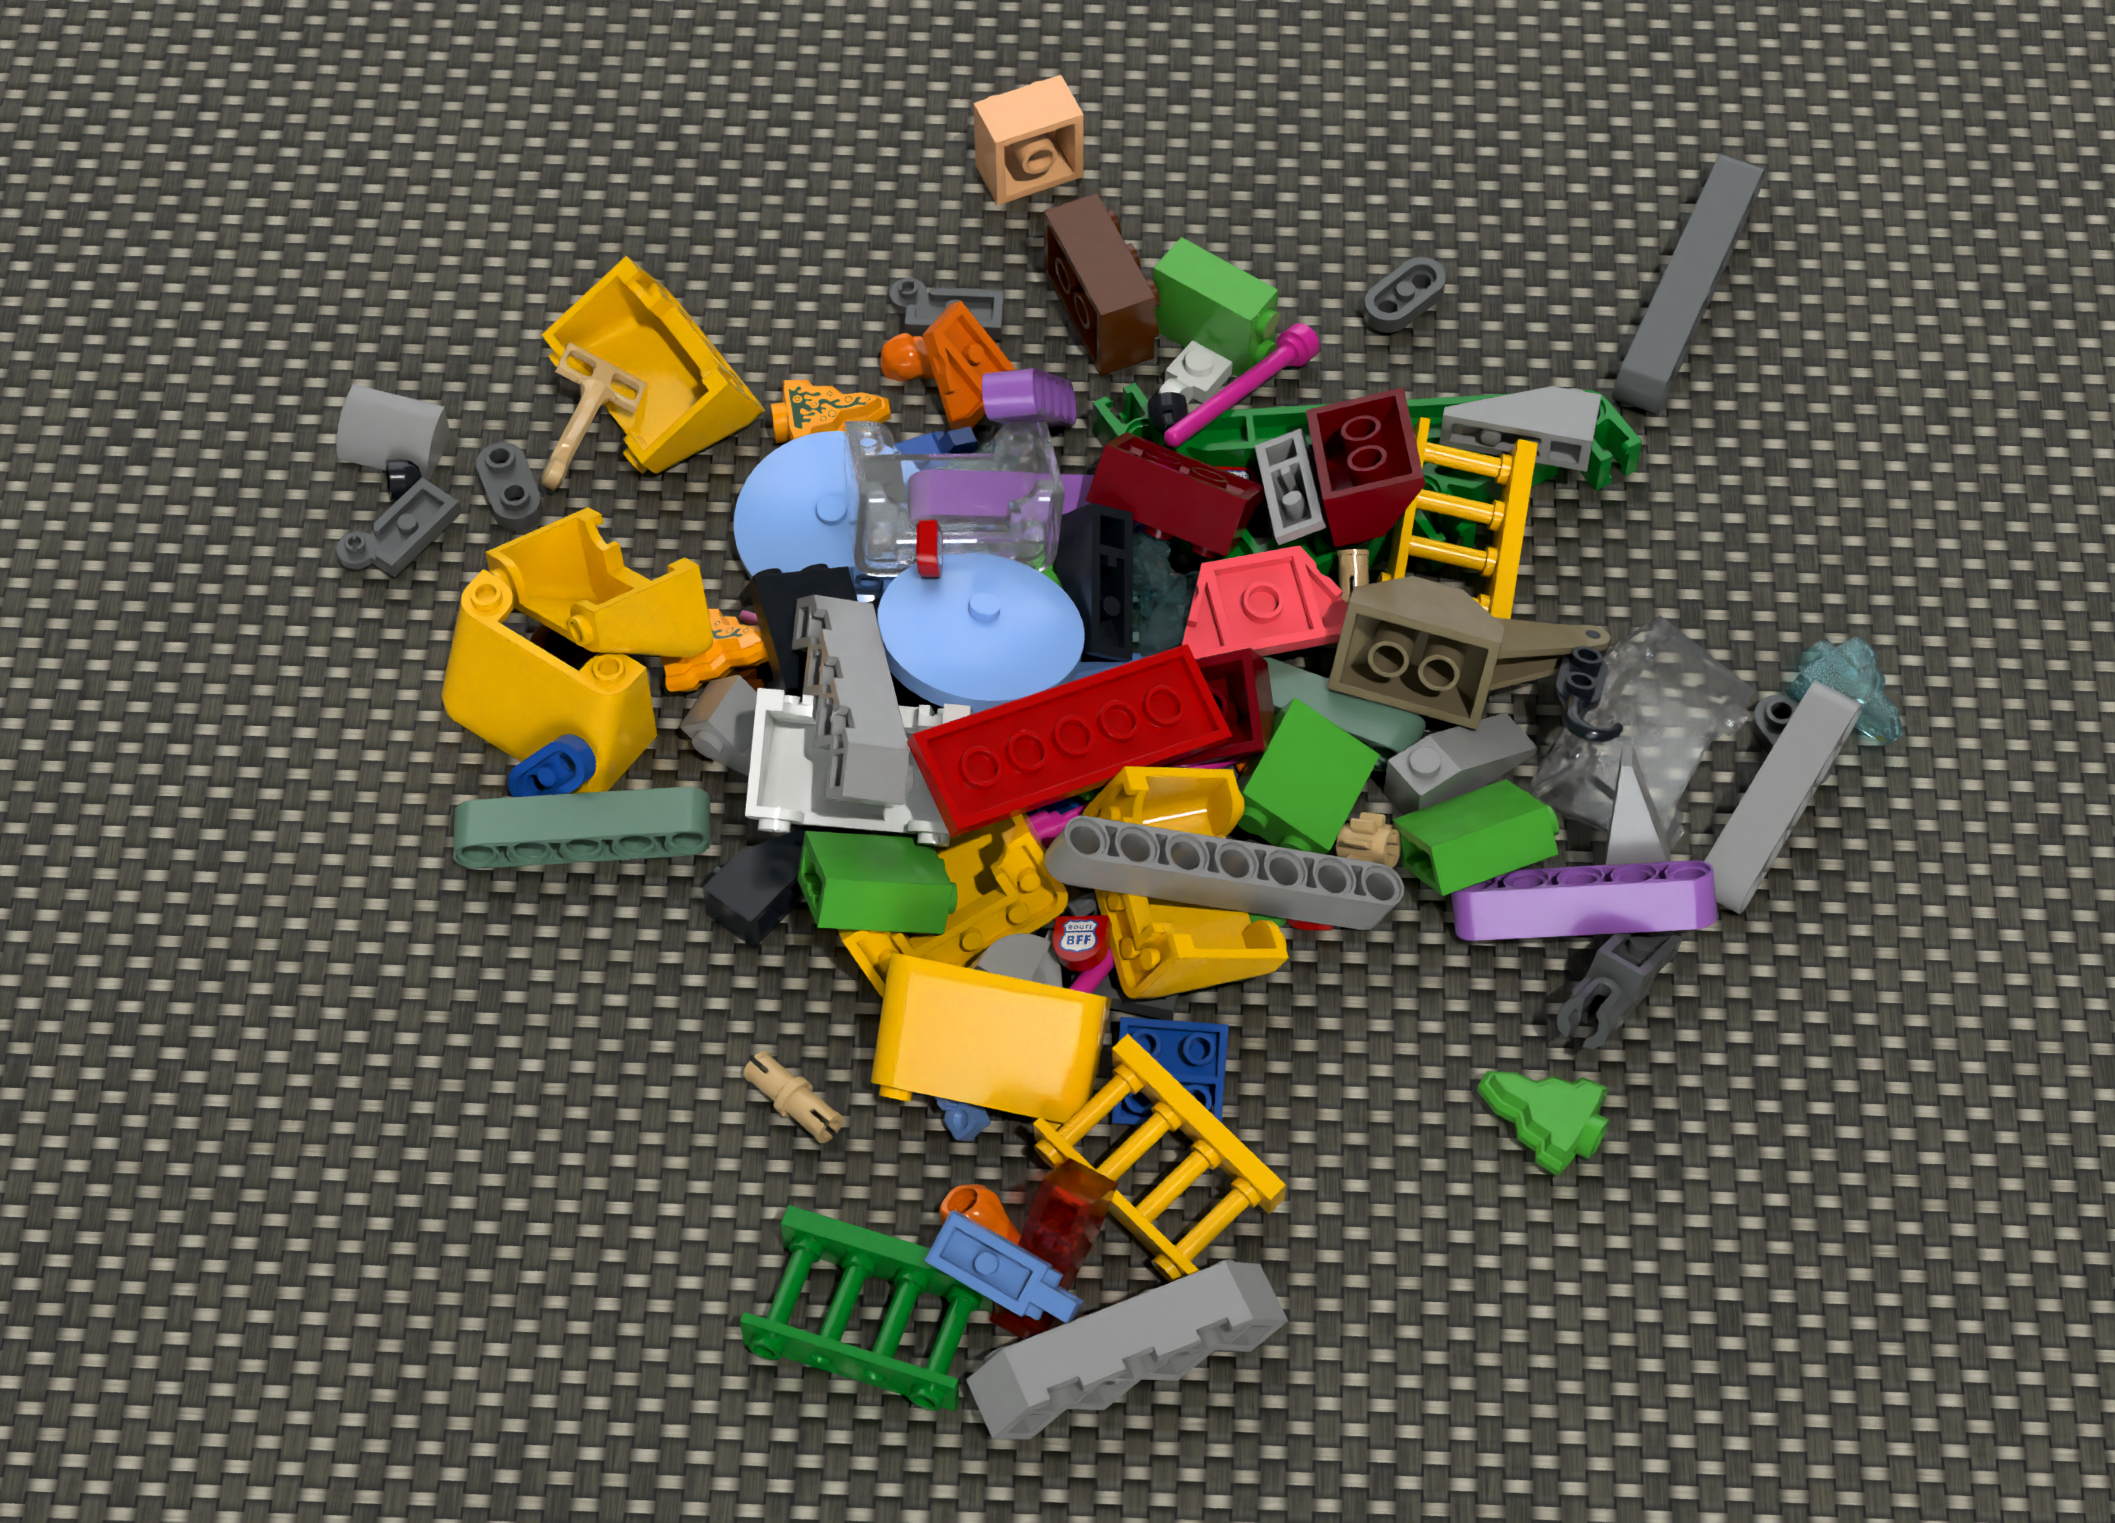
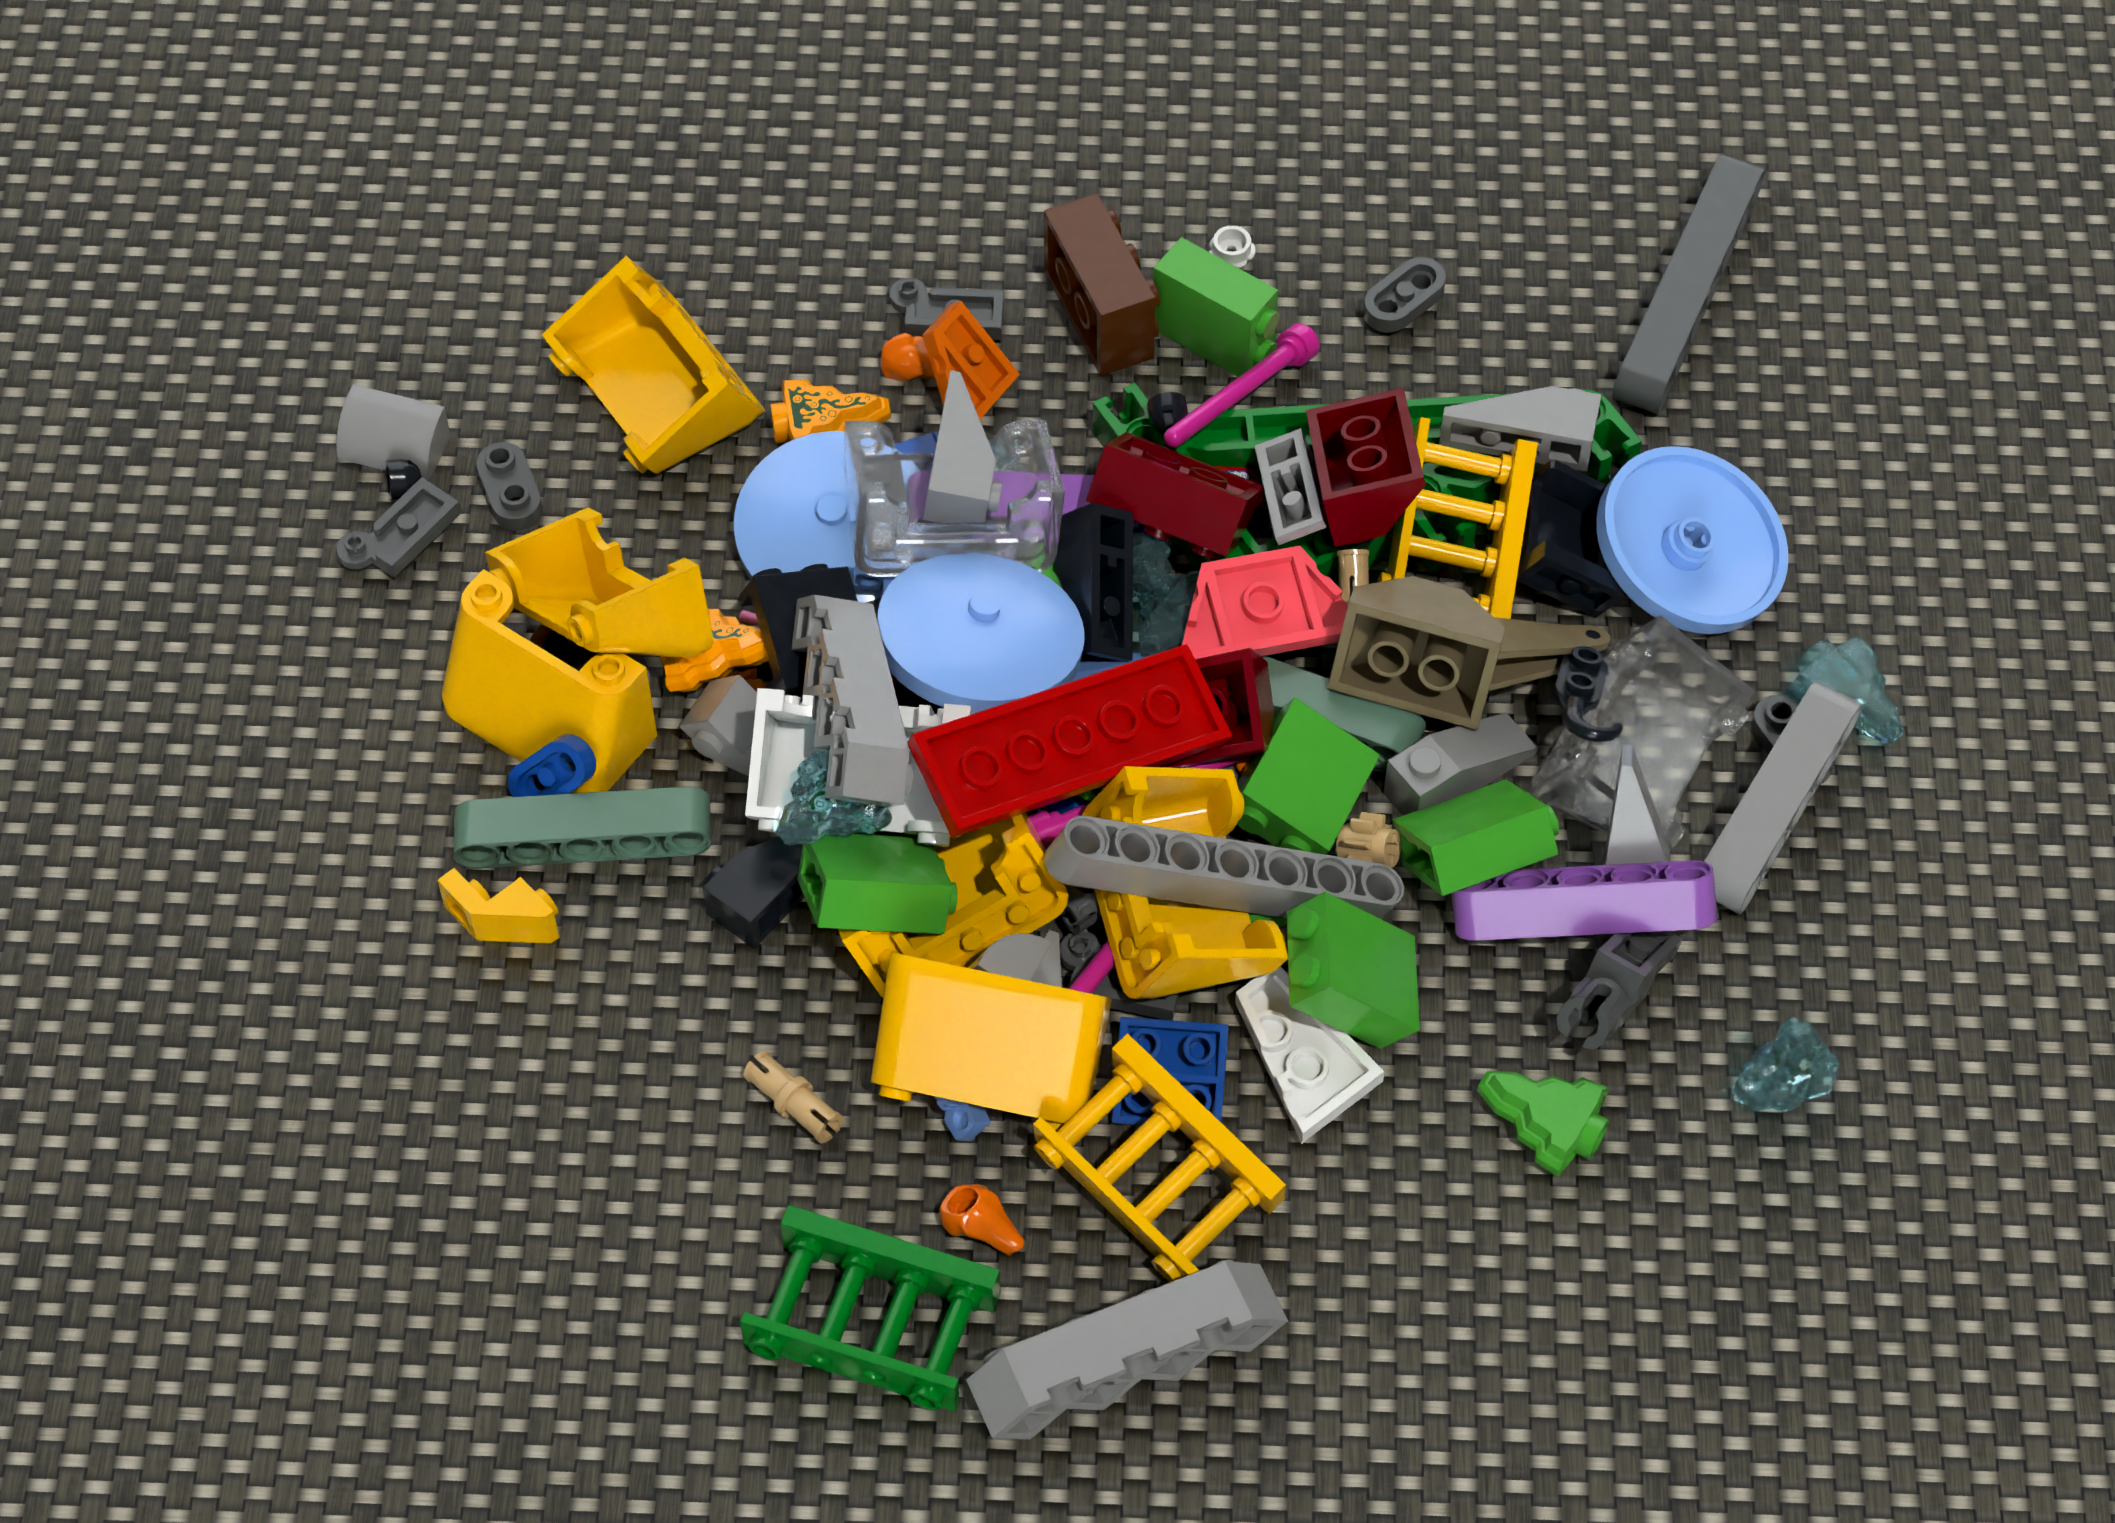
(509, 916): none -> yellow slope
(594, 392): tan piece -> none
(813, 816): none -> clear light blue rock
(929, 548): red tile -> none
(963, 463): none -> light grey slope
(1000, 1270): medium blue hinge -> none
(1028, 139): light nougat brick -> none
(1028, 396): medium lavender beam -> none
(1061, 1232): clear red slope -> none
(1081, 940): red tile -> none
(1196, 373): white plate -> none
(1233, 246): none -> white plate
(1309, 1062): none -> white wing
(1352, 970): none -> bright green brick
(1562, 542): none -> black panel
(1692, 540): none -> light blue dish
(1787, 1070): none -> clear light blue rock

